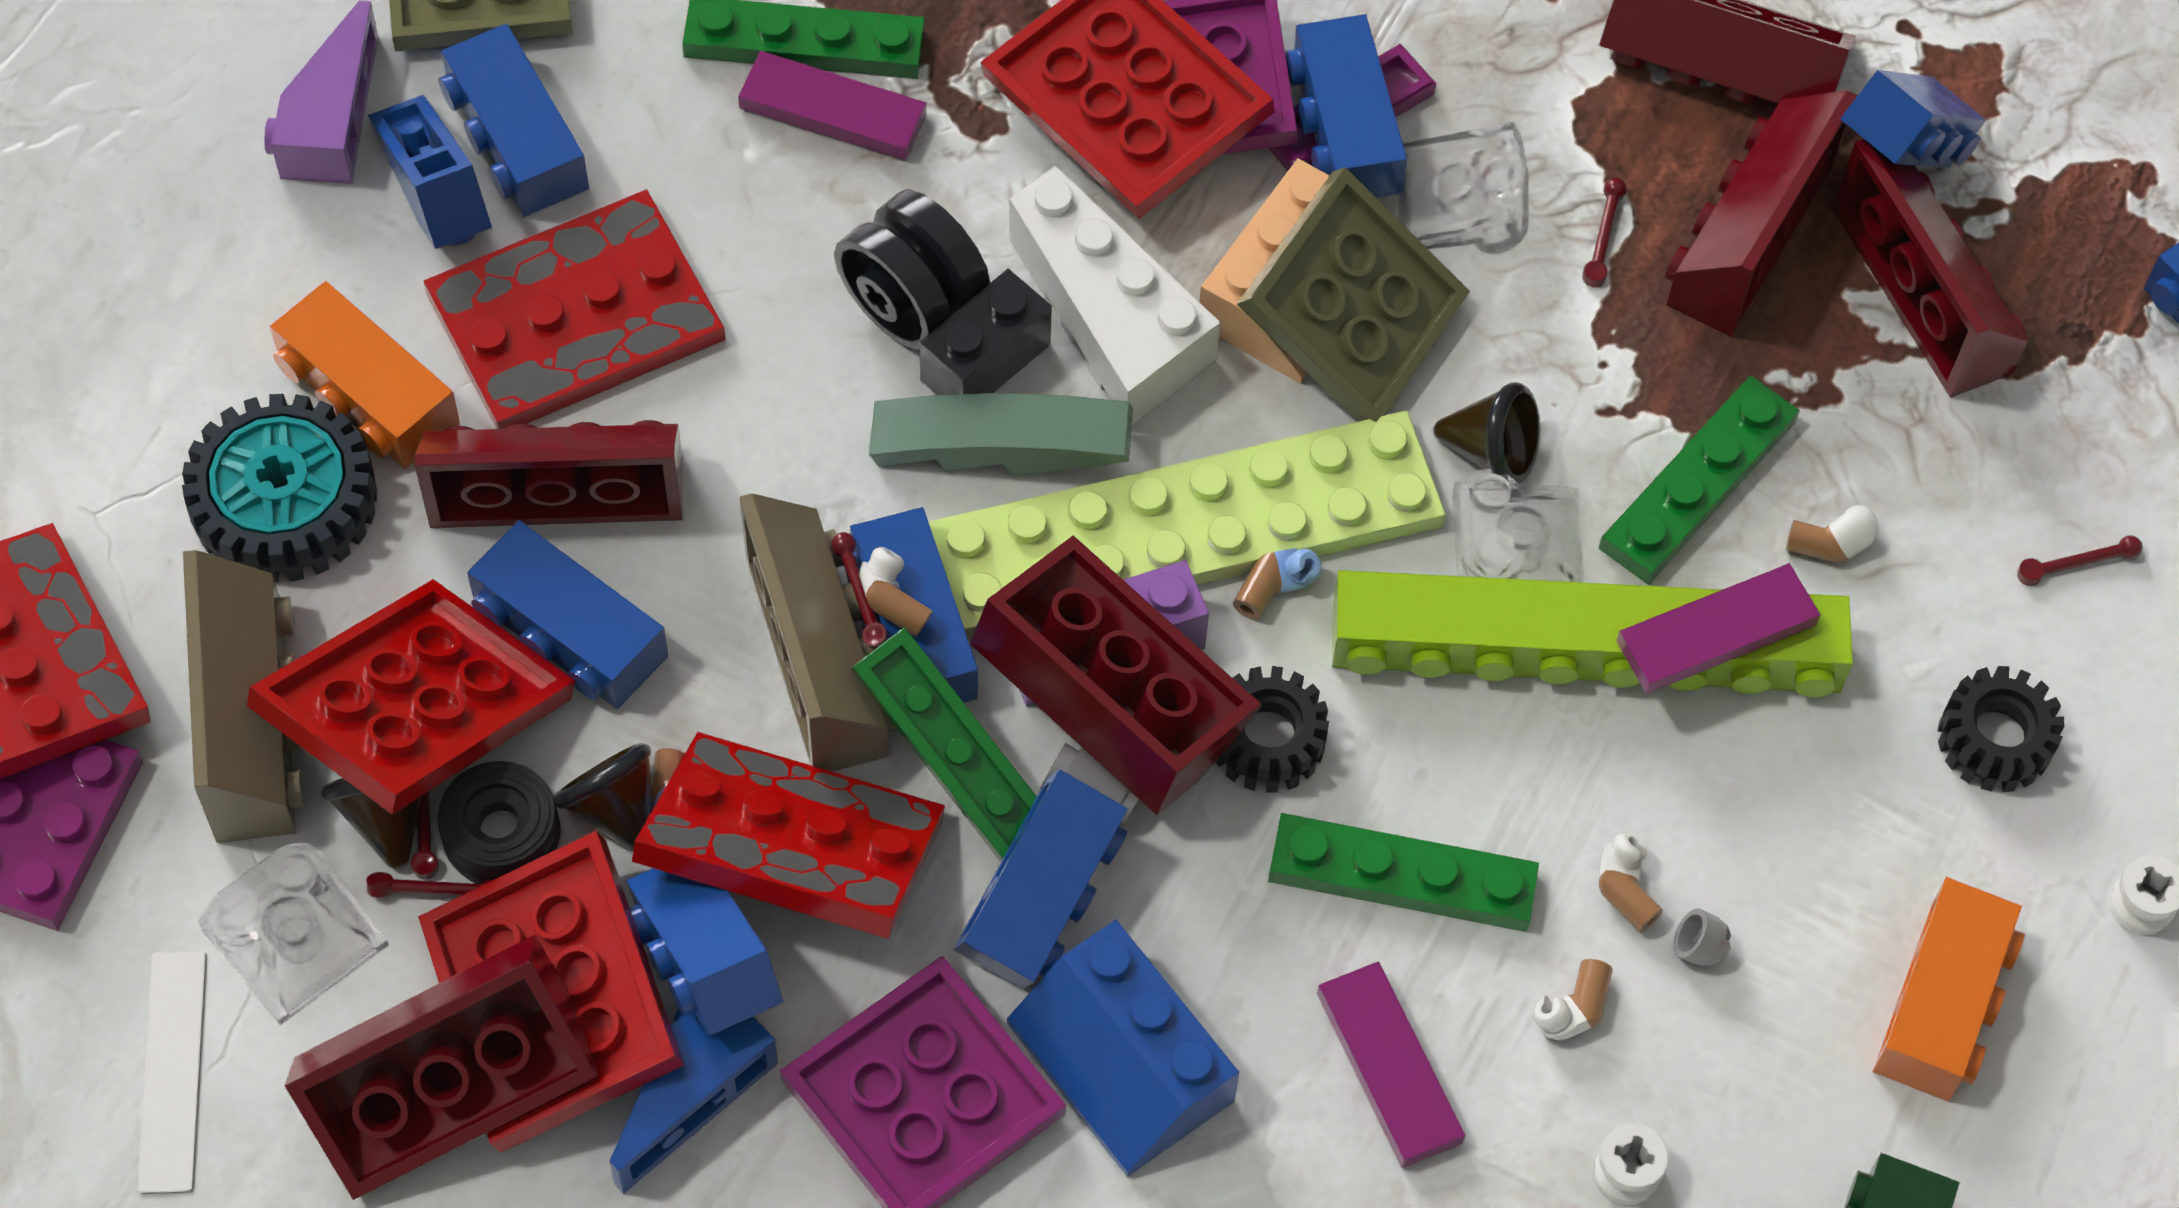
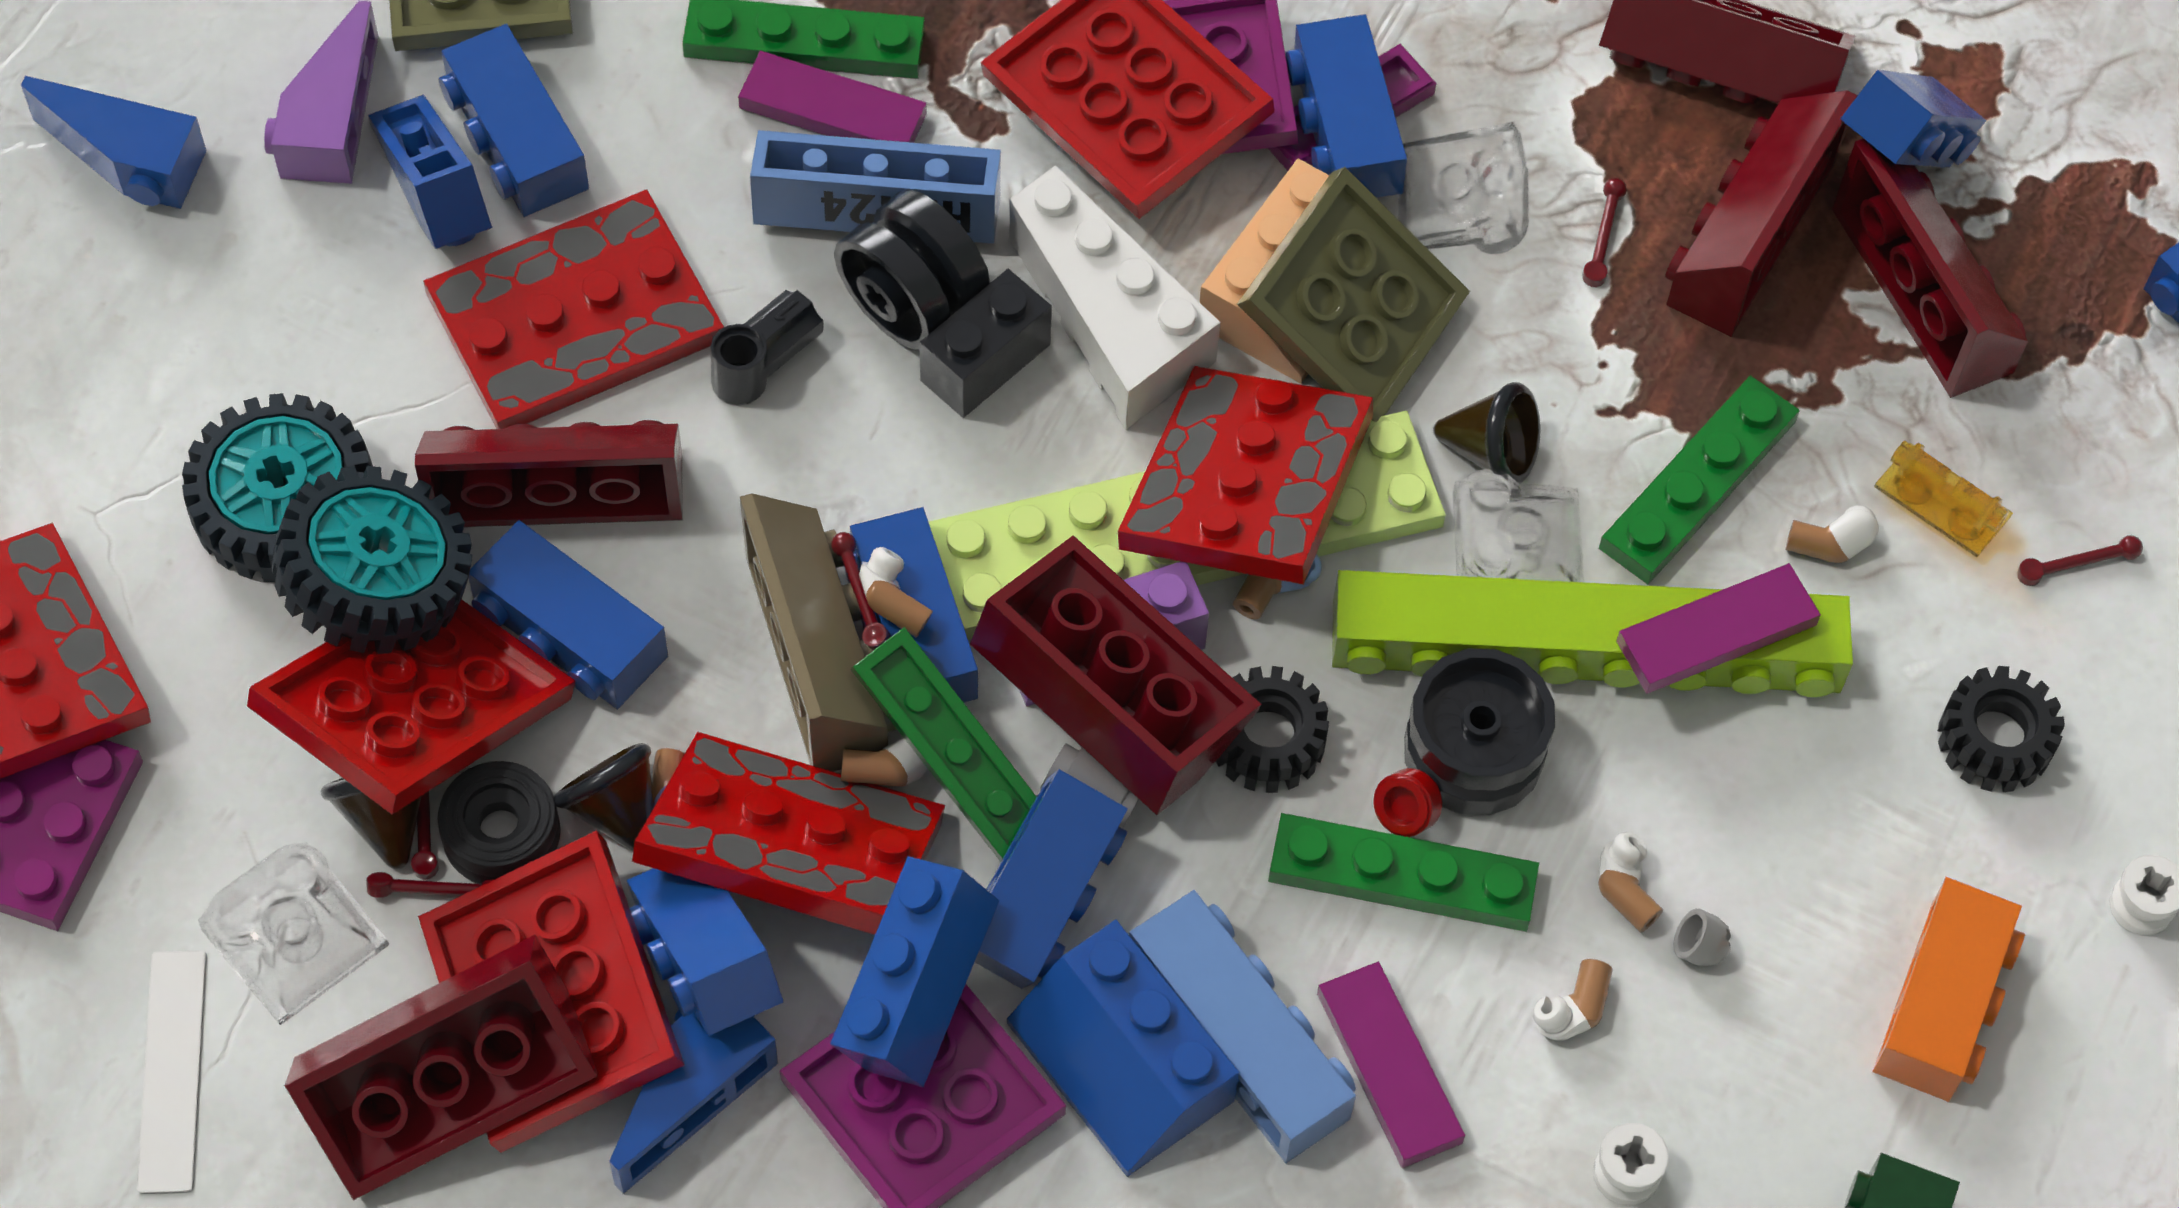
(130, 144): none -> blue slope
(232, 643): dark tan slope -> none
(362, 374): orange brick -> none
(371, 559): none -> wheel
(763, 345): none -> black piece
(844, 181): none -> medium blue brick
(889, 766): none -> medium nougat arm
(915, 971): none -> blue brick
(1002, 428): sand green slope -> none
(1246, 474): none -> red plate
(1283, 1074): none -> medium blue brick
(1407, 802): none -> red tile
(1480, 730): none -> black wheel
(1943, 498): none -> clear yellow hinge

